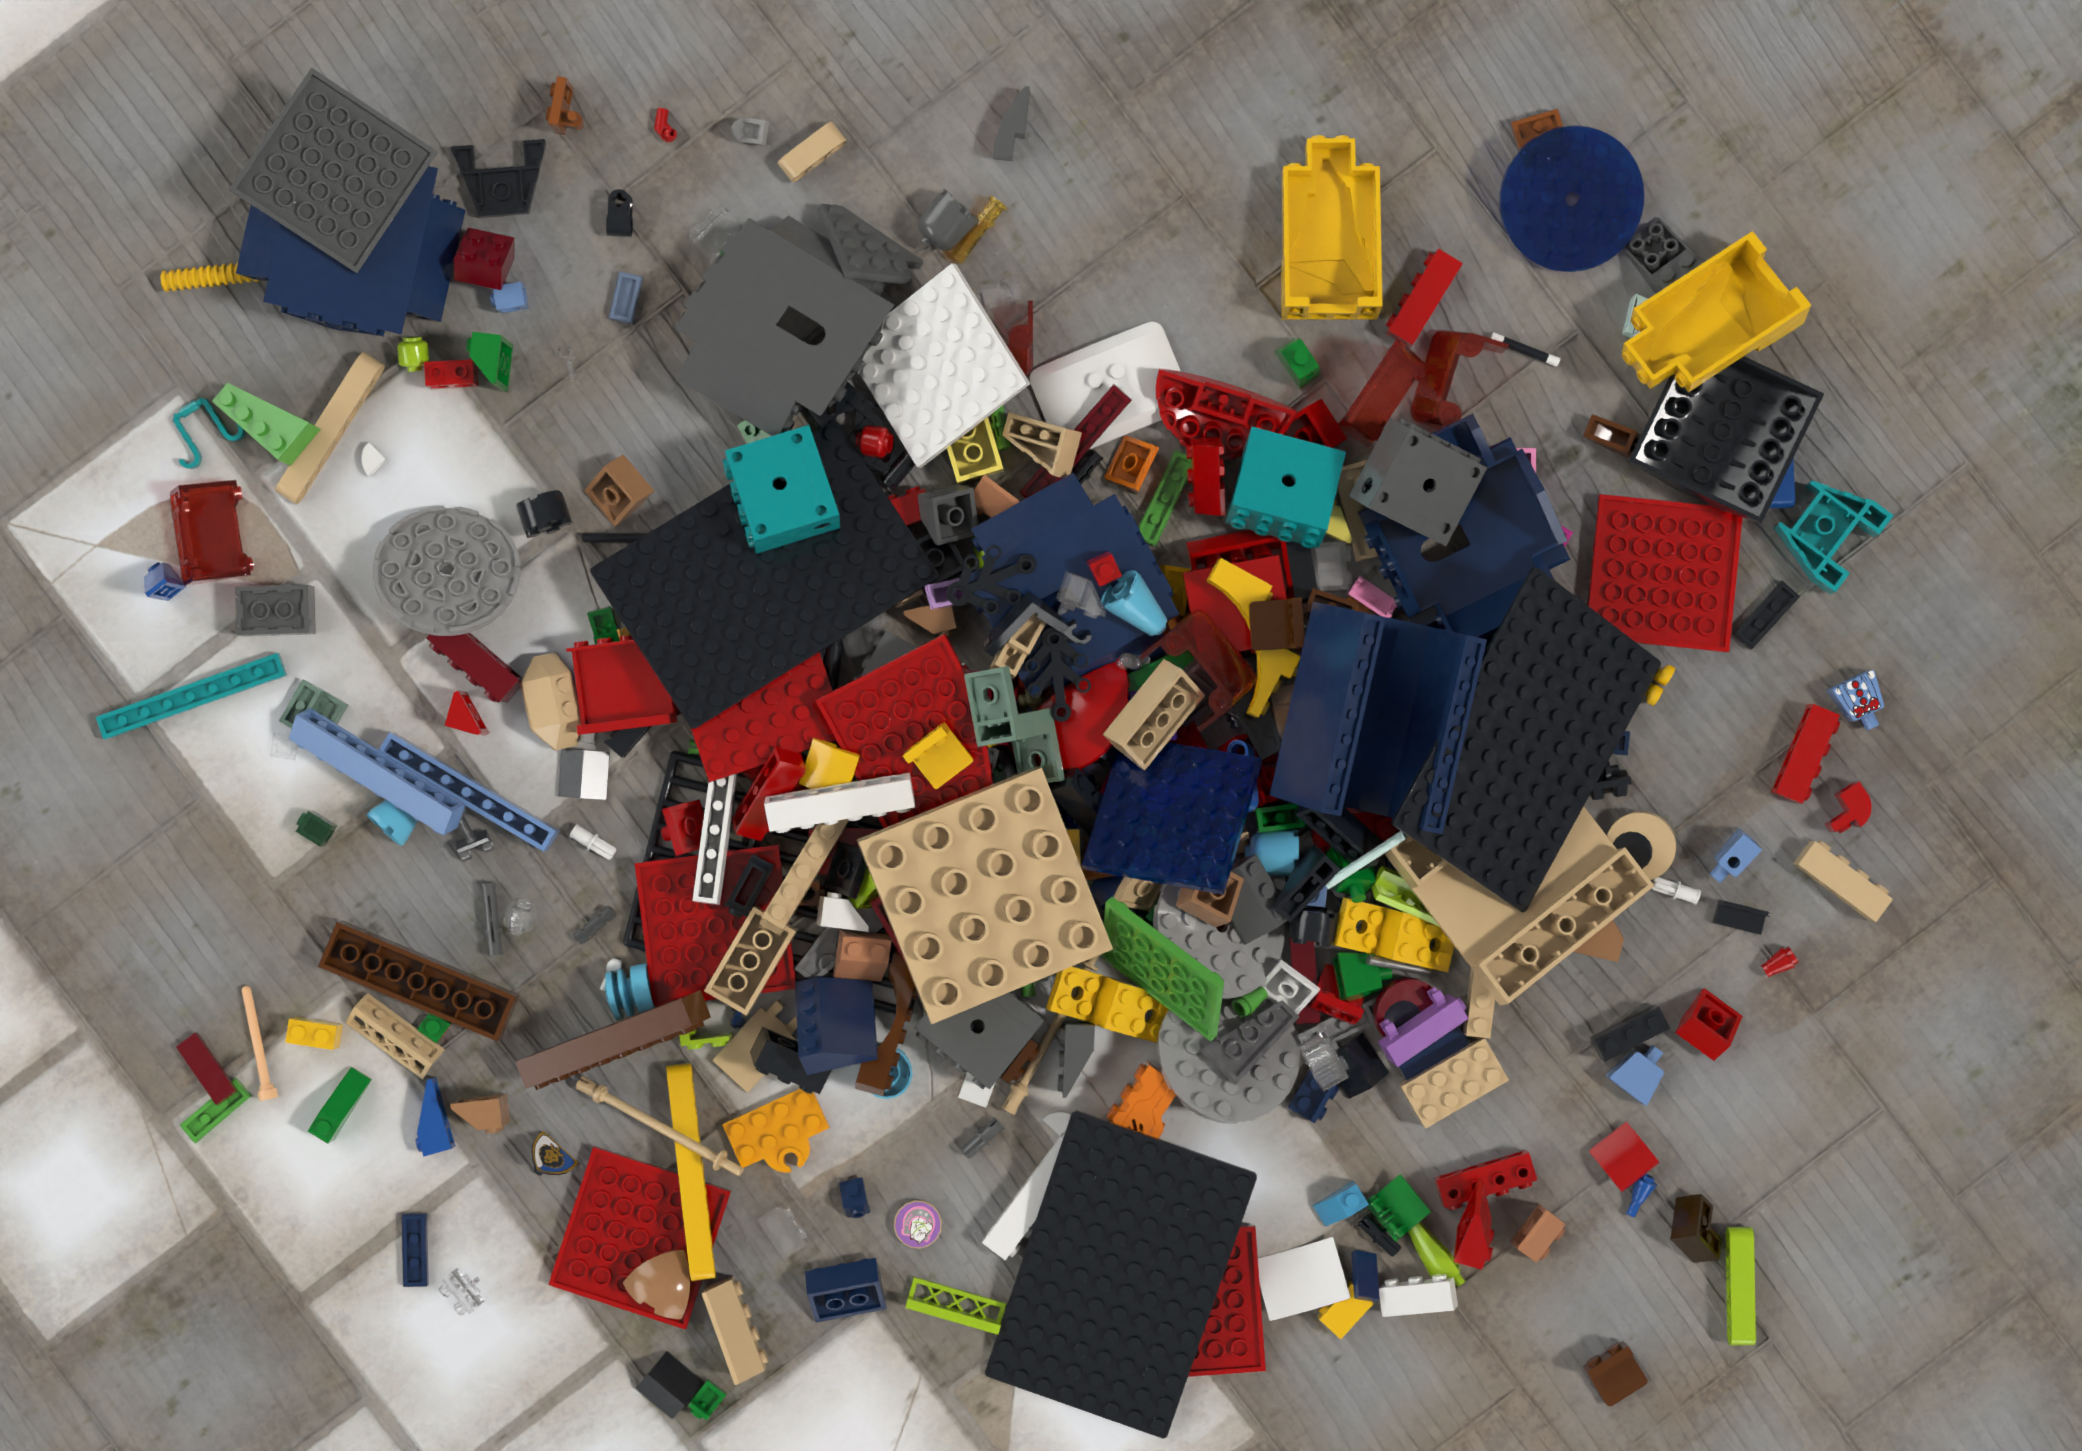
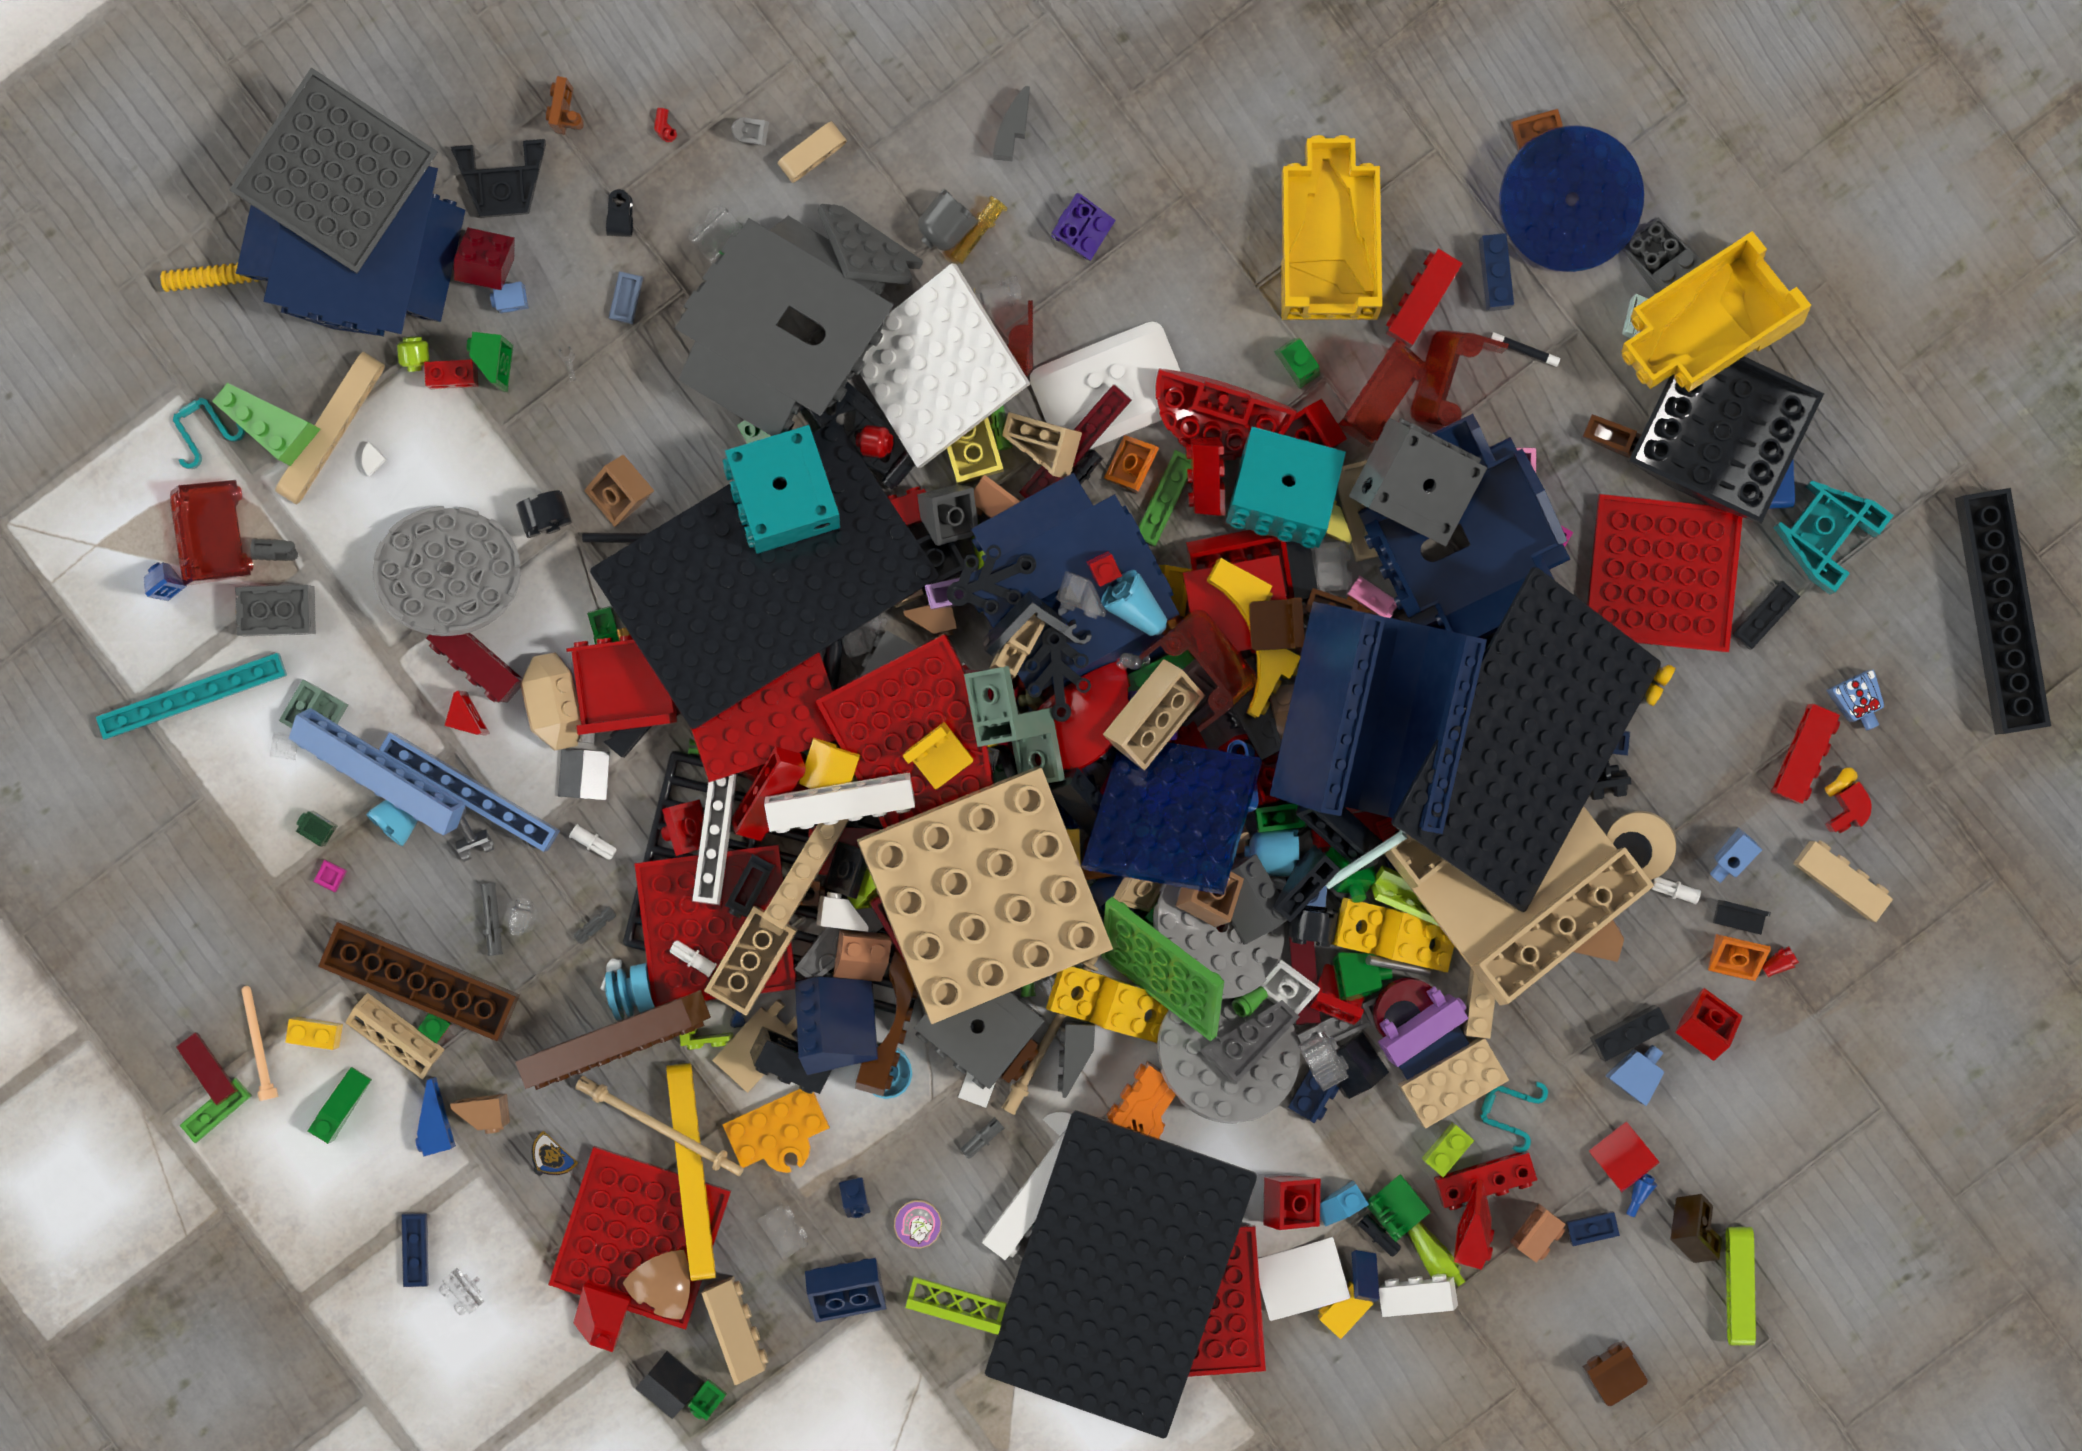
(273, 550): none -> dark grey hinge
(330, 875): none -> dark pink tile
(601, 1316): none -> red slope
(693, 958): none -> white axle
(1083, 226): none -> dark purple plate
(1291, 1202): none -> red slope
(1447, 1149): none -> lime brick
(1488, 1103): none -> teal piece
(1496, 272): none -> dark blue brick
(1592, 1228): none -> dark blue plate
(1737, 957): none -> orange slope
(1843, 781): none -> yellow arm
(2002, 611): none -> black brick

